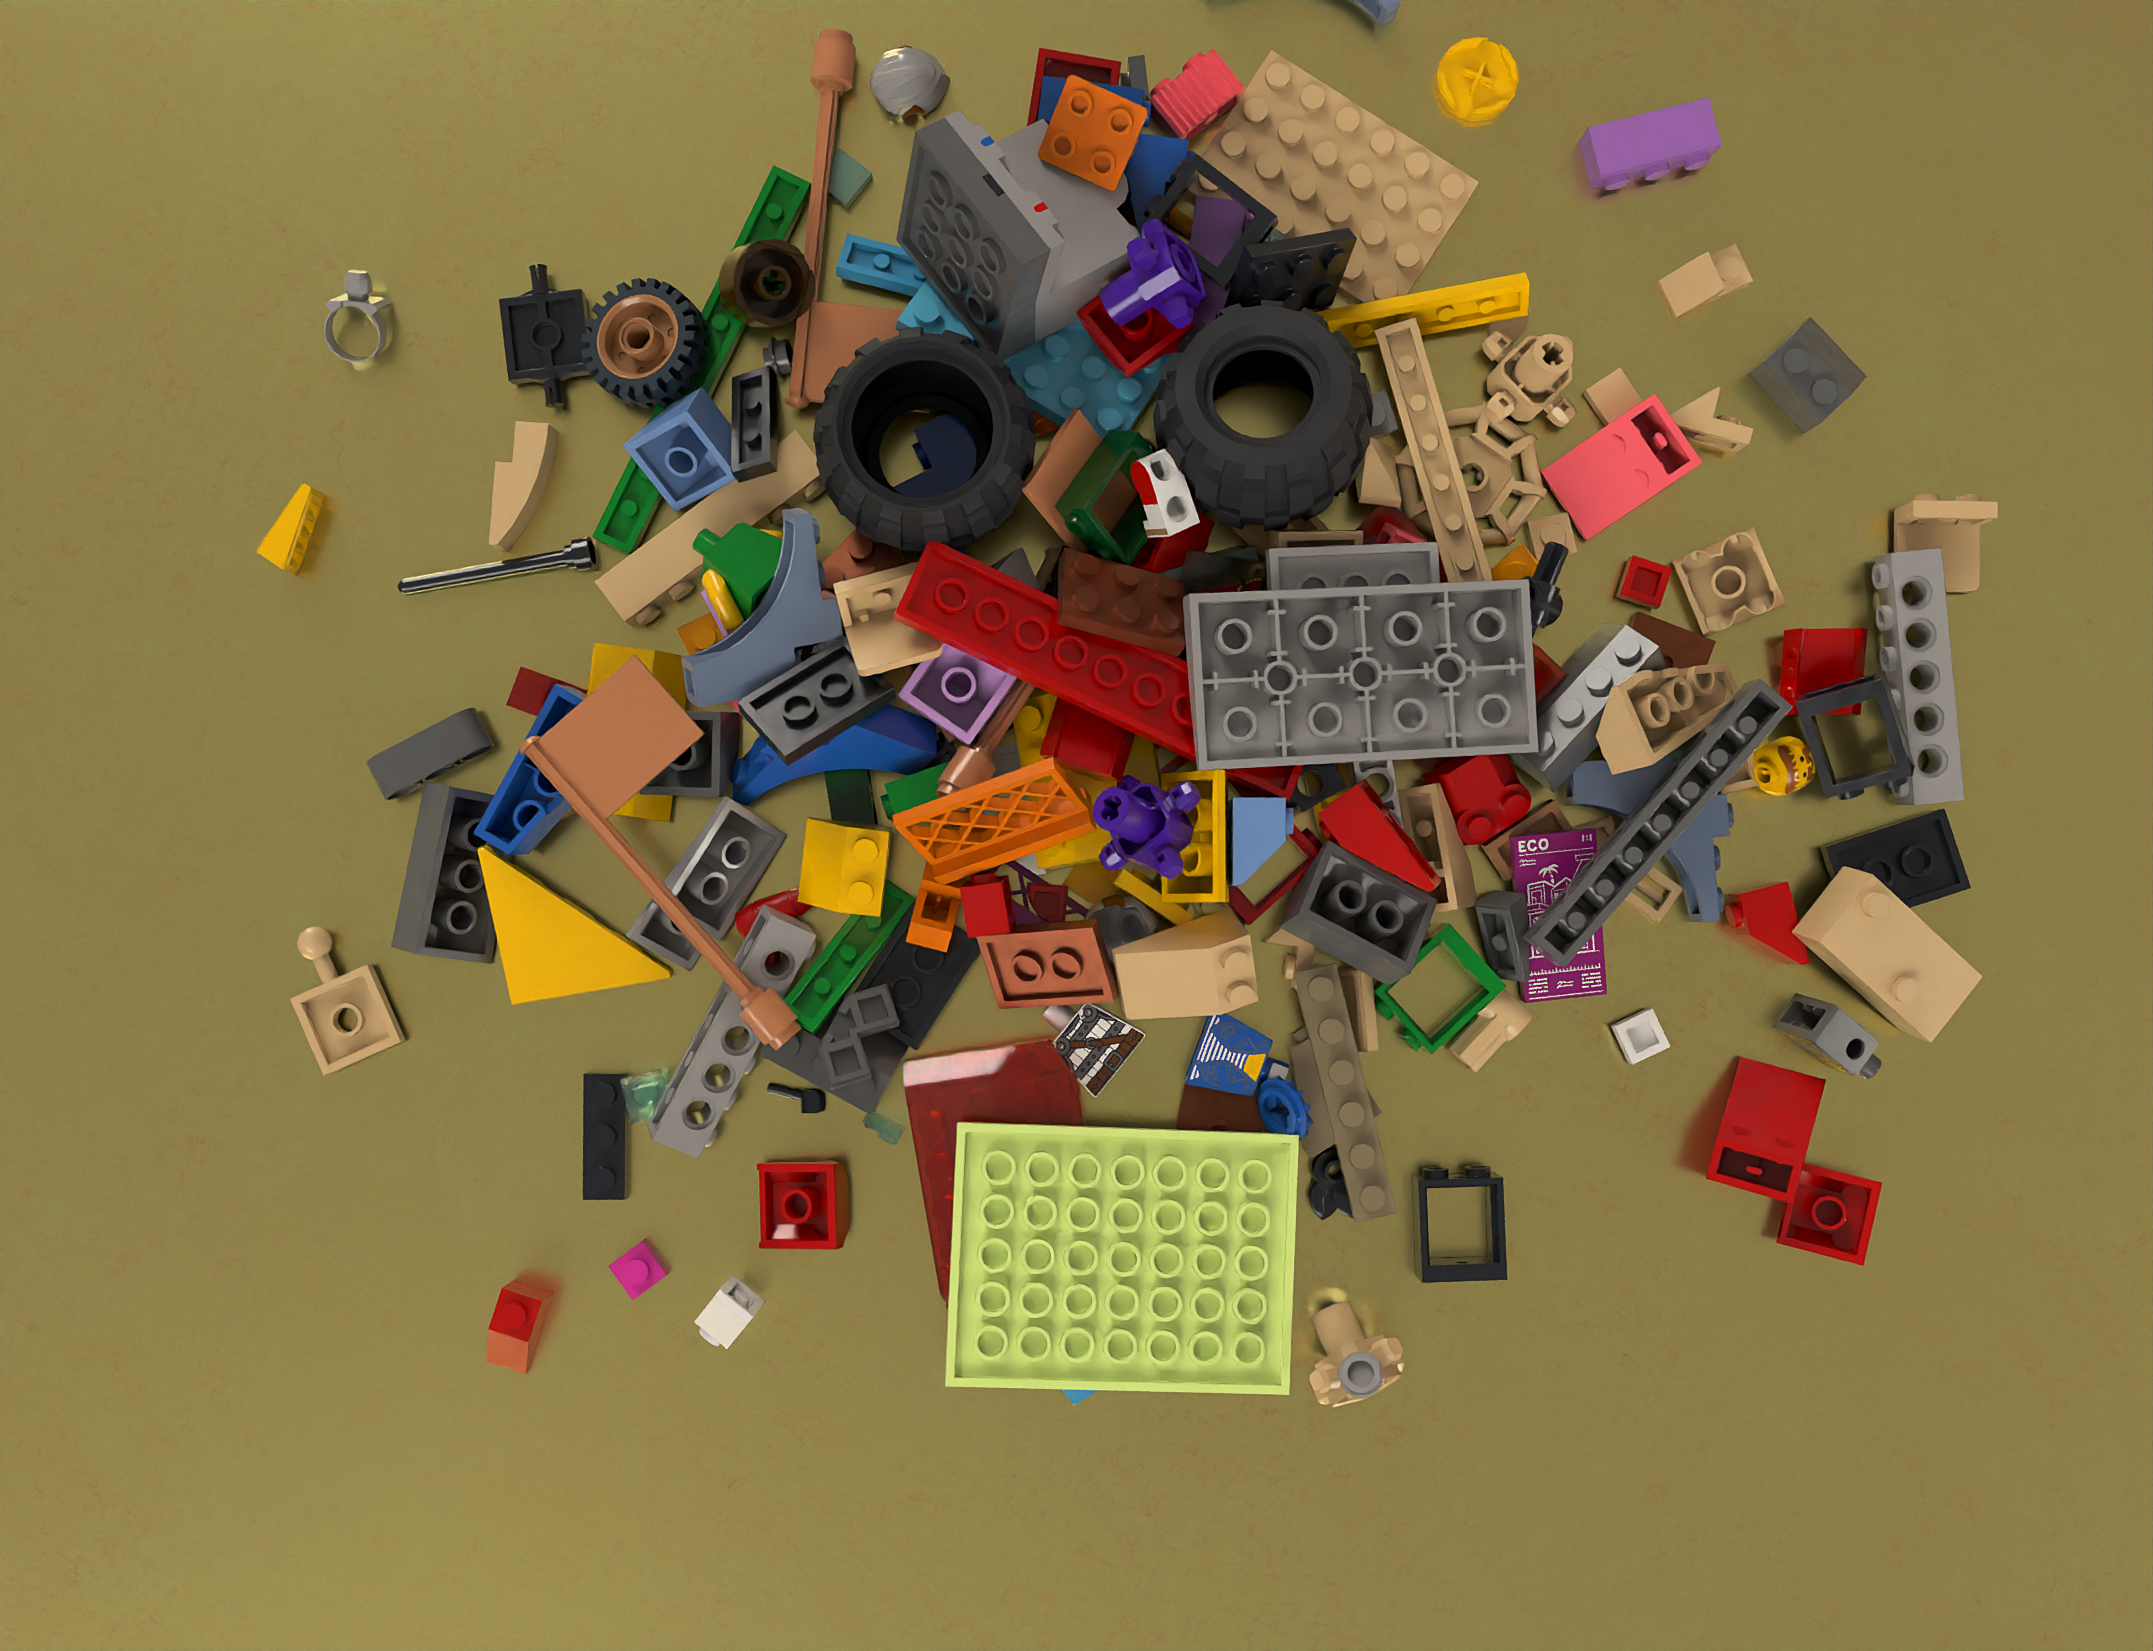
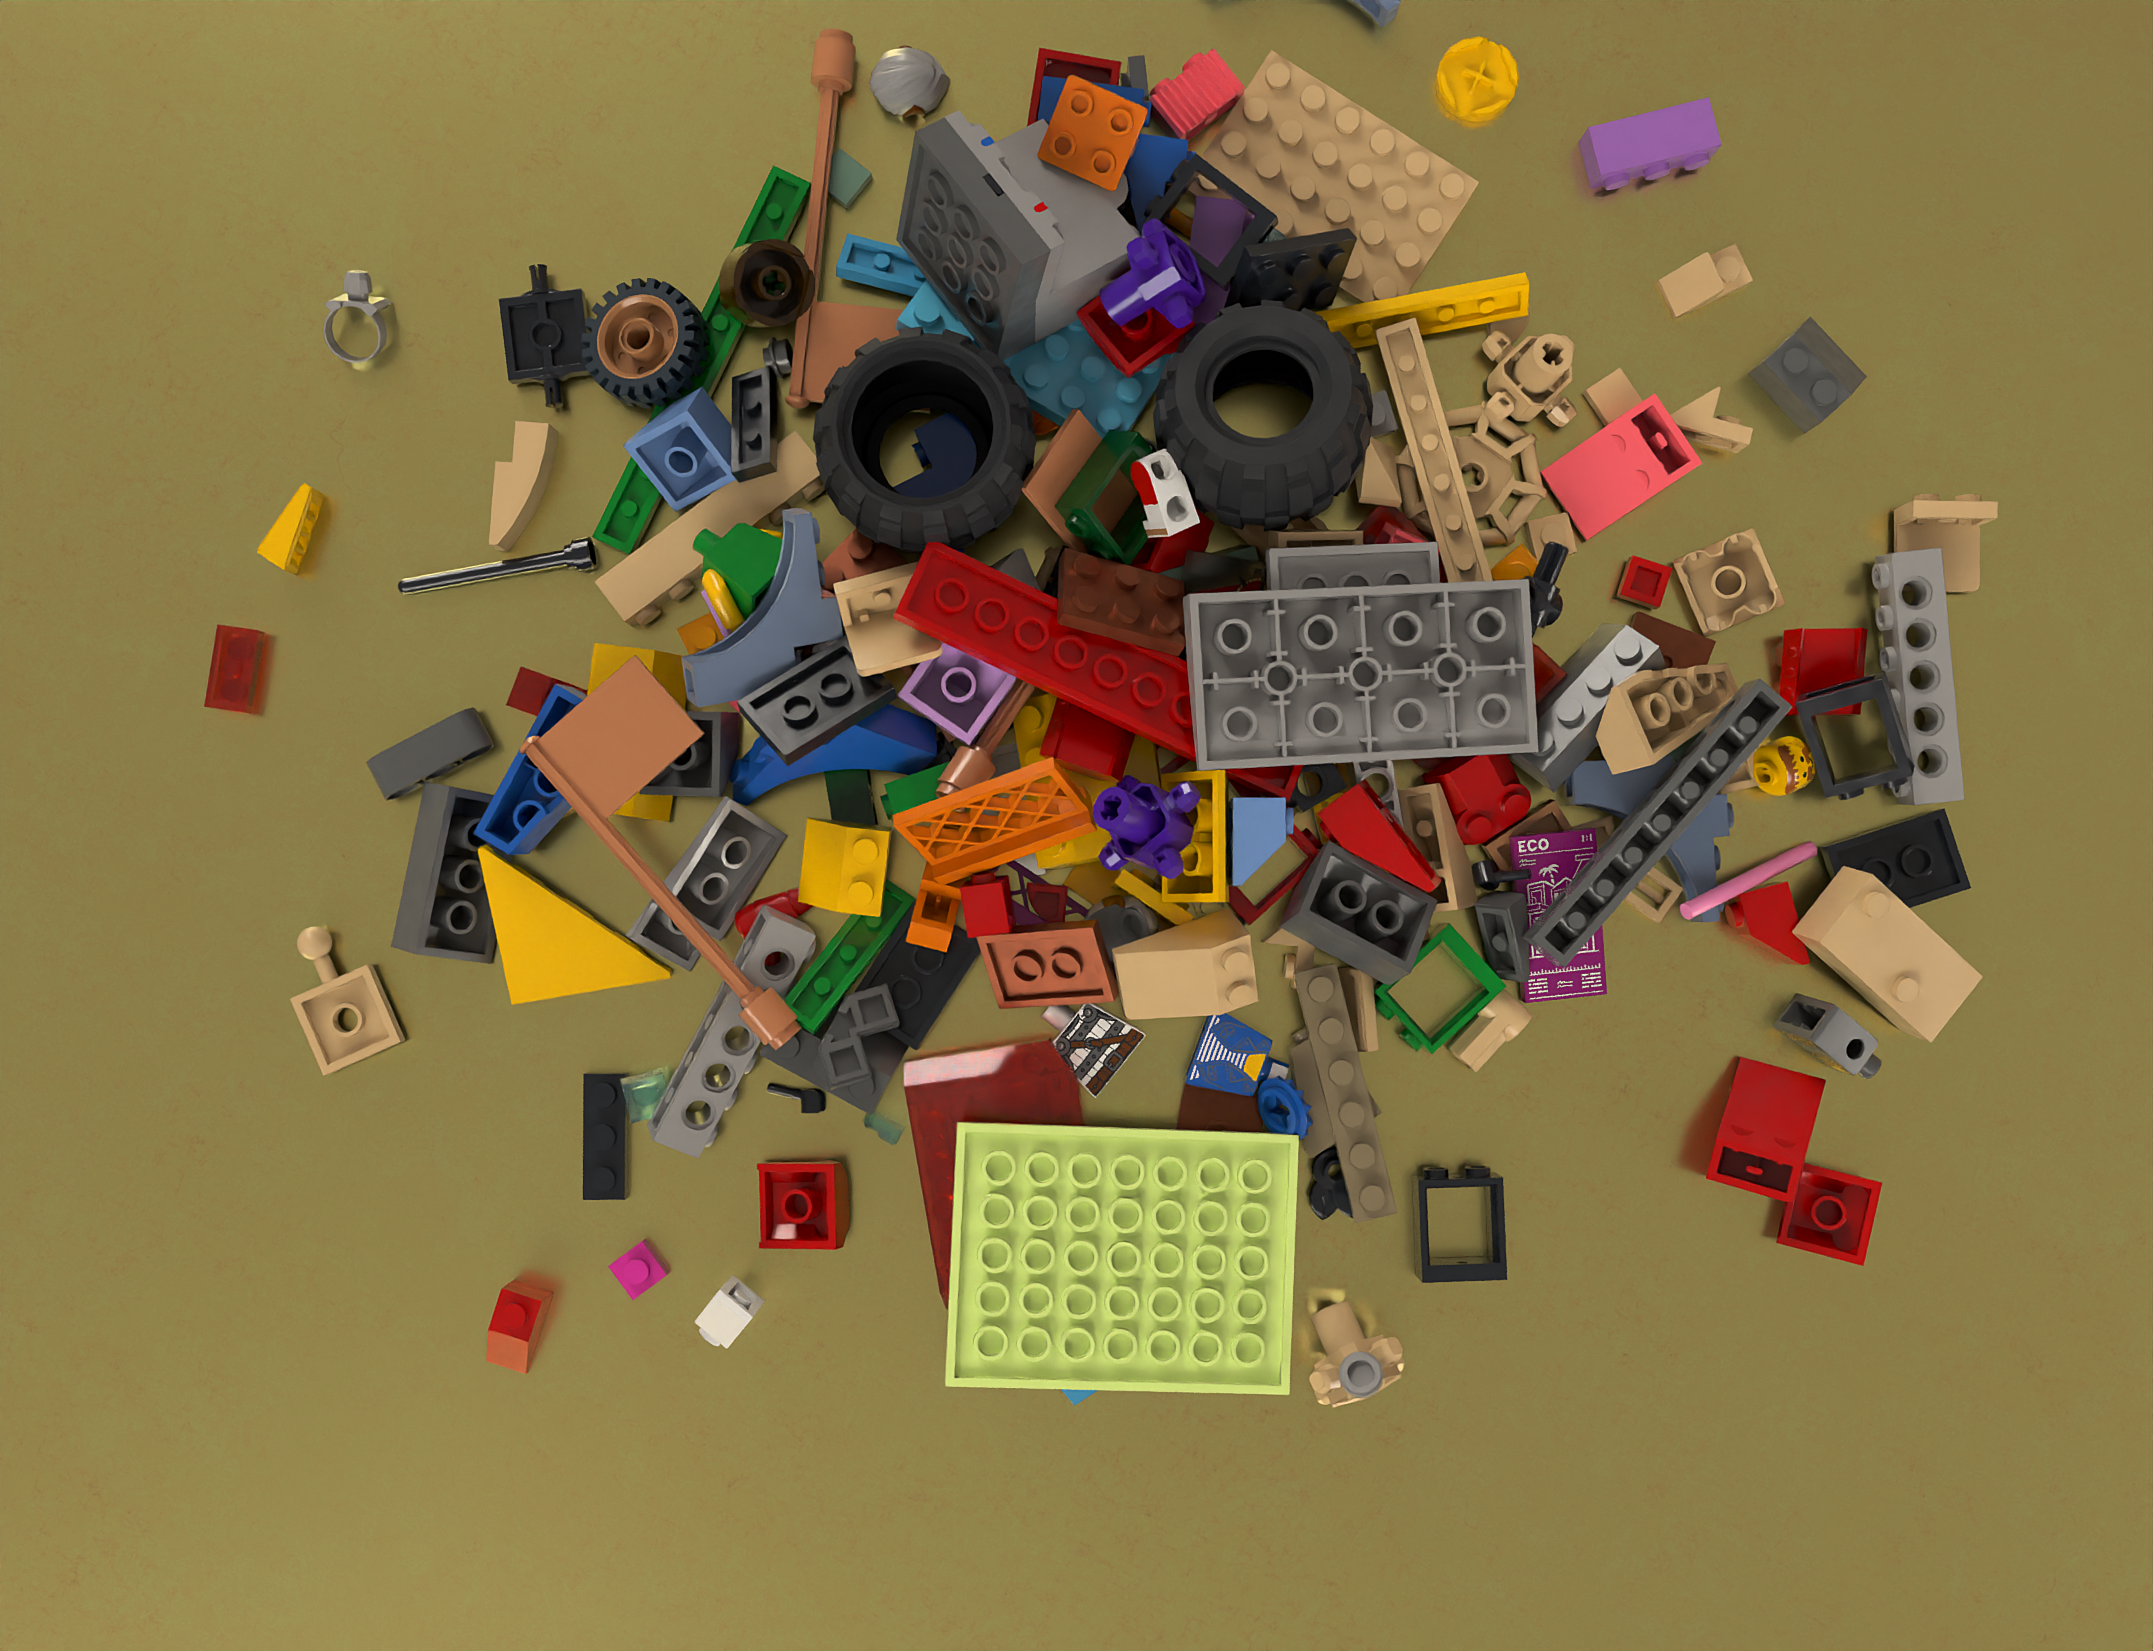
(234, 669): none -> clear red plate
(1488, 877): none -> black hand
(1640, 1036): white plate -> none
(1748, 880): none -> bright pink bar

